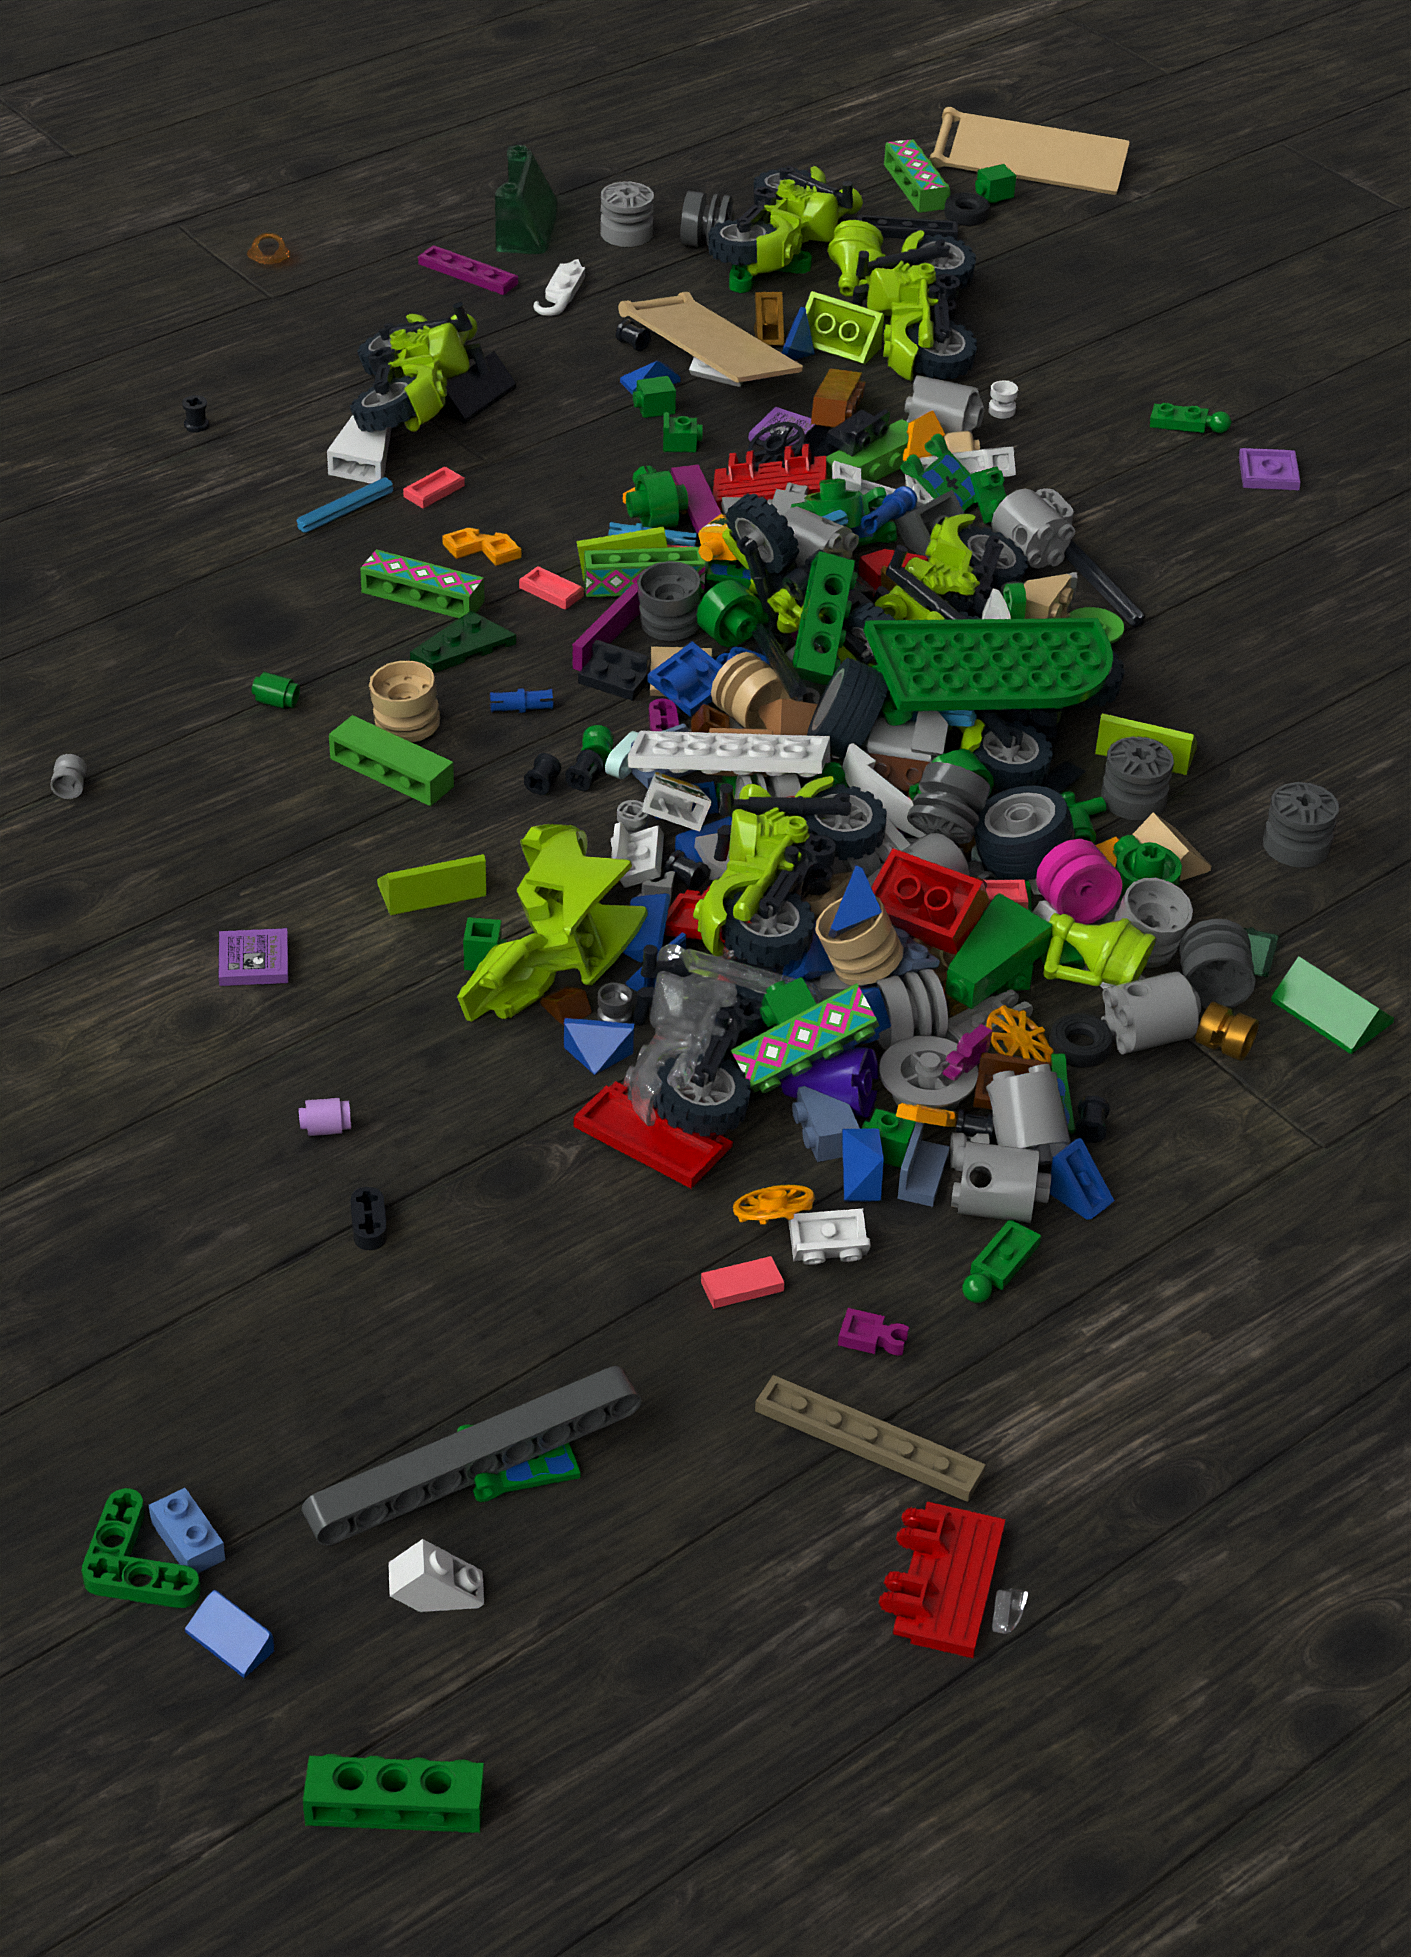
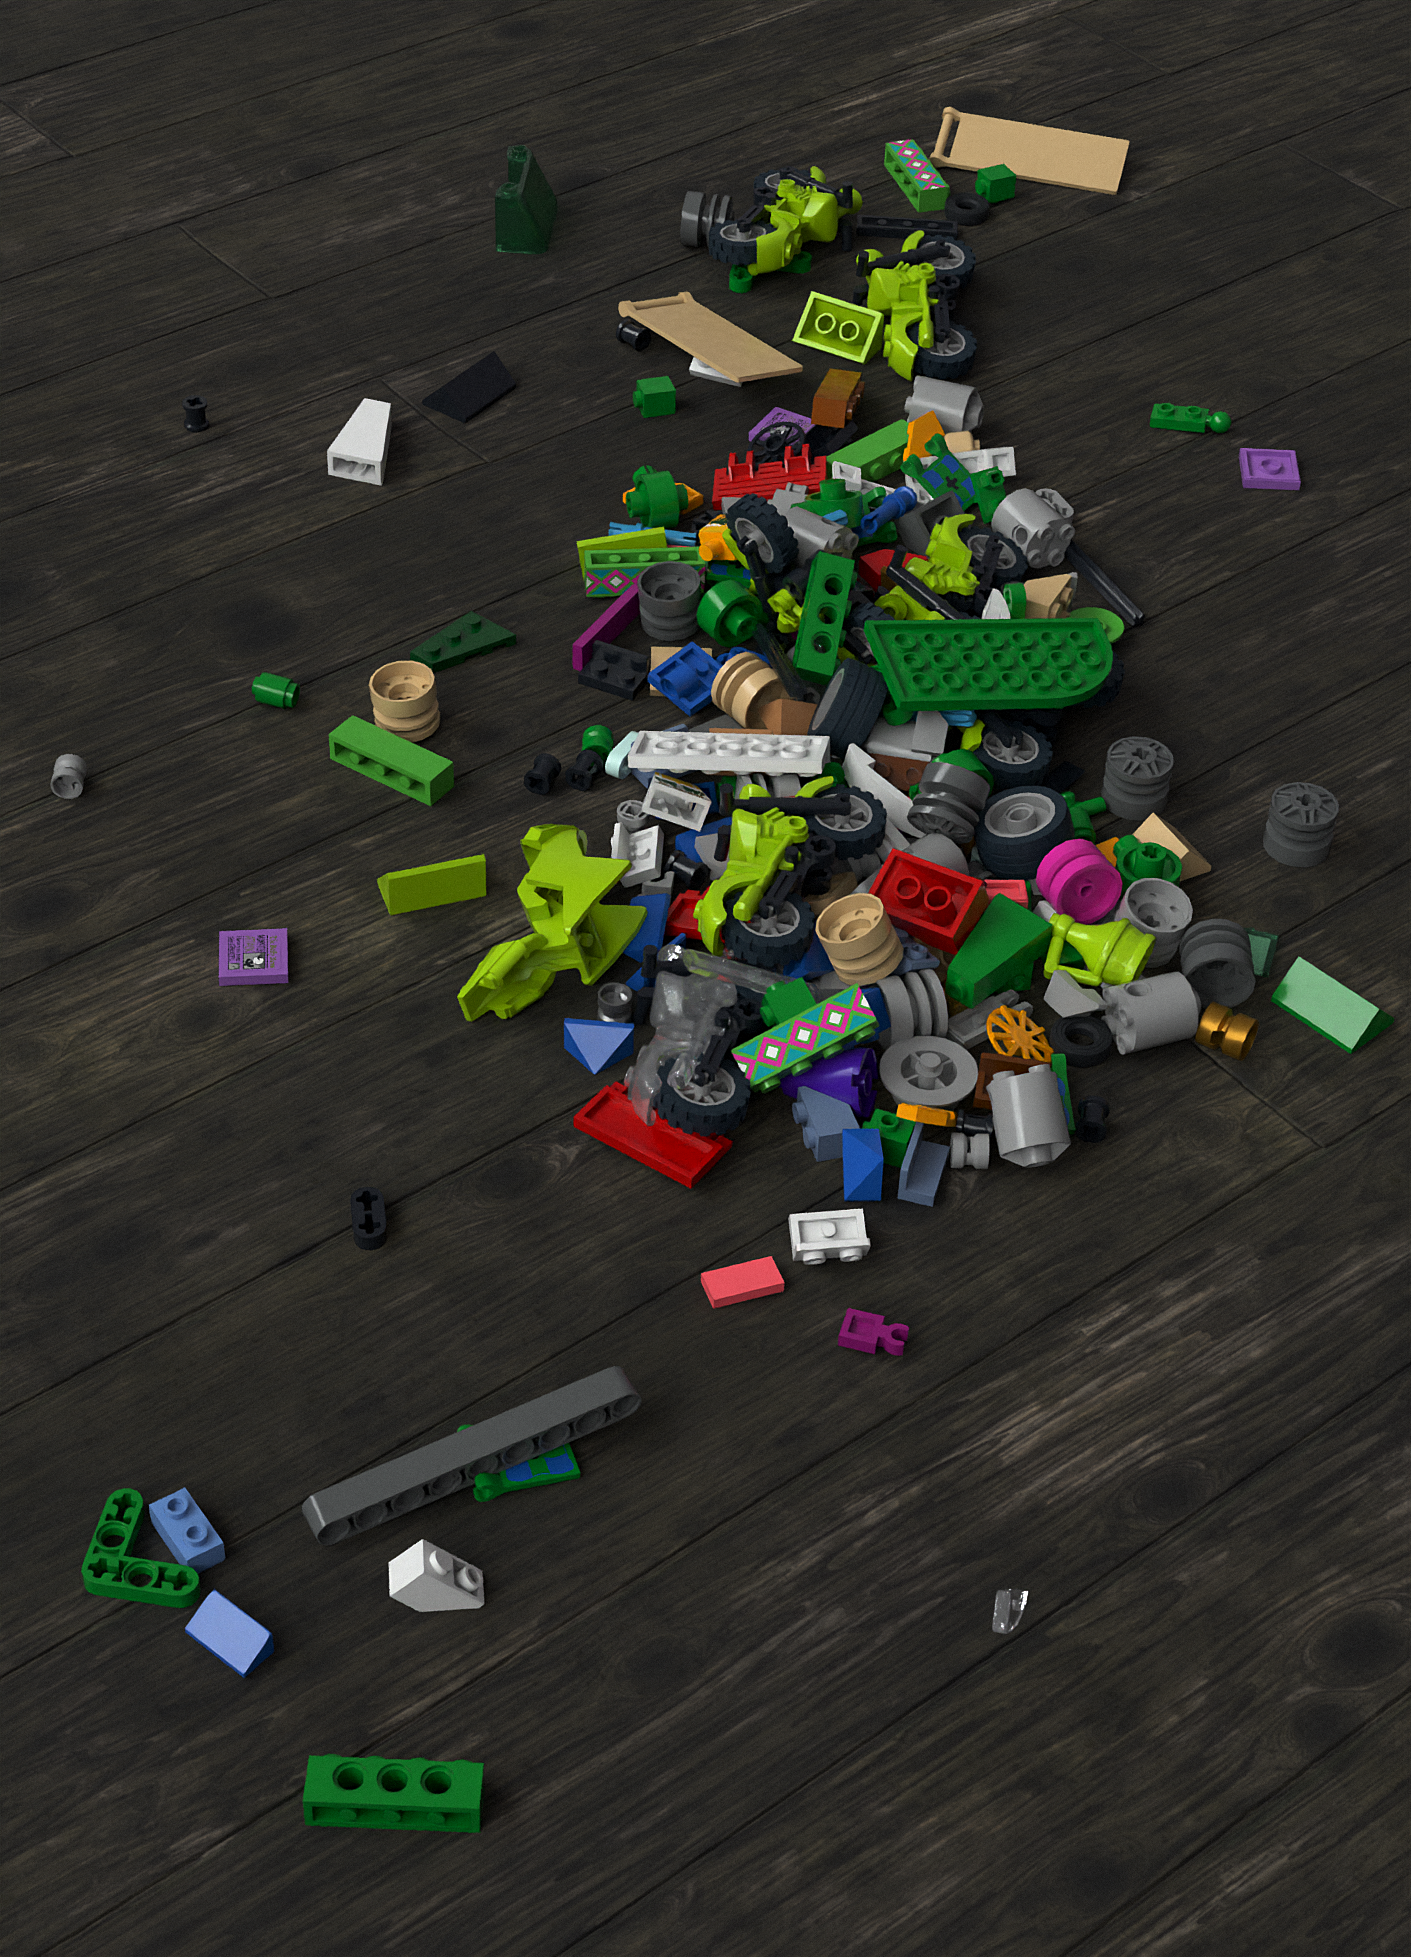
(281, 254): clear orange piece -> none
(325, 1116): lavender brick -> none
(344, 505): dark azure axle -> none
(413, 369): piece -> none
(421, 584): bright green brick -> none
(433, 487): coral tile -> none
(468, 270): magenta tile -> none
(468, 541): light orange tile -> none
(478, 940): green brick -> none
(521, 700): blue pin -> none
(551, 587): coral tile -> none
(562, 288): white plate -> none
(567, 1003): reddish brown slope -> none
(627, 214): light grey wheel -> none
(652, 370): blue slope -> none
(659, 722): magenta beam -> none
(681, 434): green brick -> none
(701, 502): magenta tile -> none
(708, 718): reddish brown slope -> none
(769, 318): pearl gold slope -> none
(773, 1203): light orange wheel -> none
(799, 339): blue slope -> none
(848, 241): lime piece -> none
(856, 905): blue slope -> none
(859, 431): black bracket -> none
(870, 1438): dark tan plate -> none
(945, 1578): red hinge -> none
(968, 1052): magenta plate -> none
(1000, 1261): green plate -> none
(1003, 397): white wheel -> none
(1012, 1183): light grey cylinder -> none
(1070, 999): none -> light grey slope
(1078, 1181): blue slope -> none
(1179, 743): lime slope -> none

